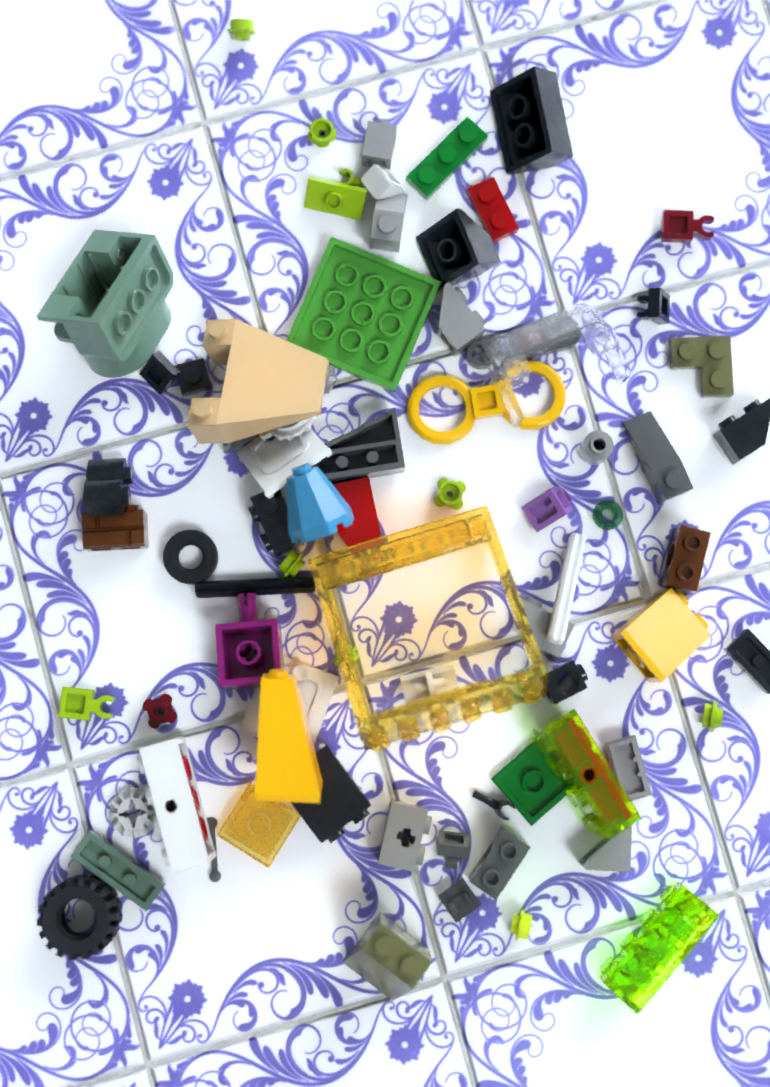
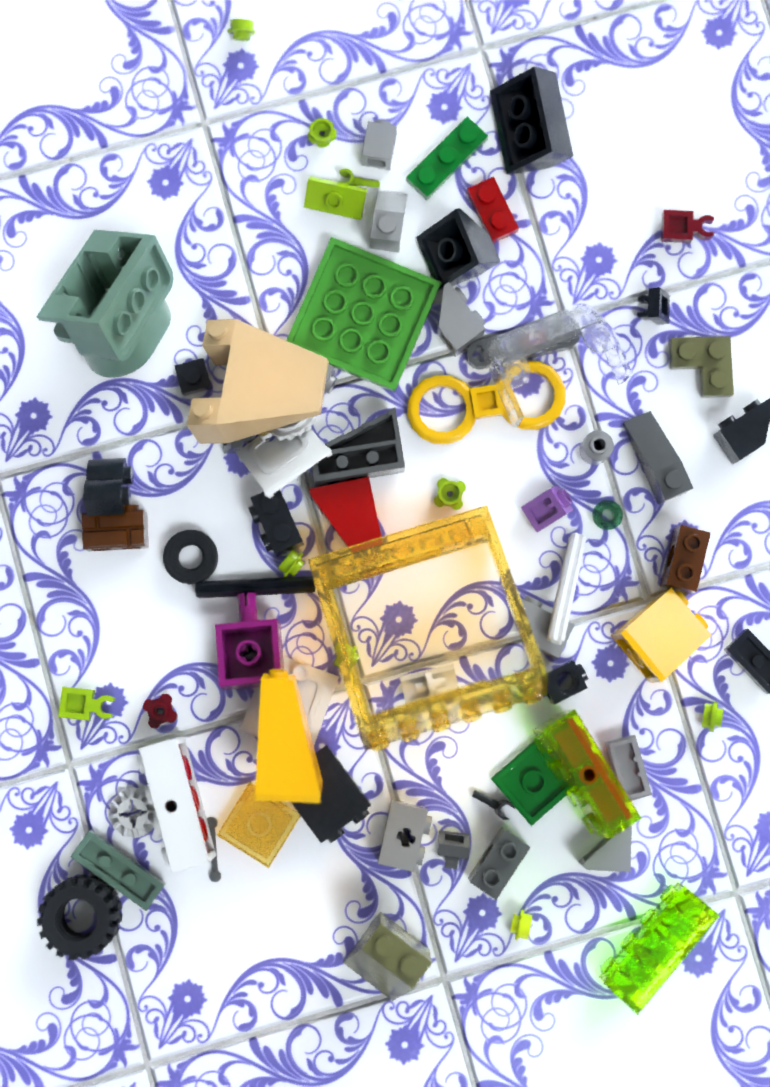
(159, 372): black plate -> none
(314, 505): dark azure cone -> none
(381, 182): white slope -> none
(459, 900): dark grey tile -> none

